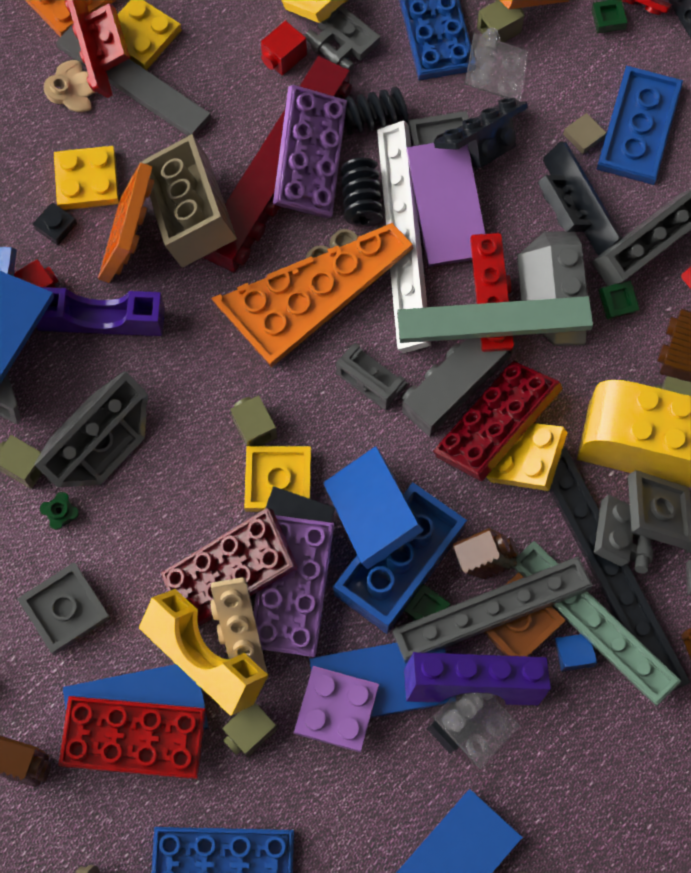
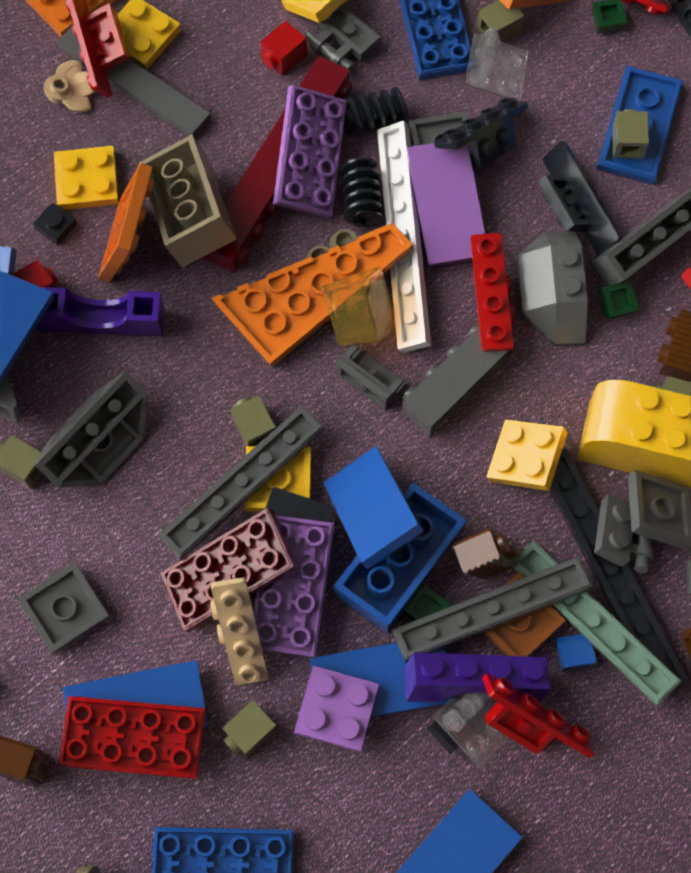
(65, 517): dark green plate -> none
(174, 629): yellow arch -> none
(241, 482): none -> dark grey tile
(360, 307): none -> clear yellow slope
(494, 319): sand green tile -> none
(497, 420): dark red tile -> none
(529, 722): none -> red bracket
(584, 133): dark tan tile -> none
(630, 134): none -> olive brick

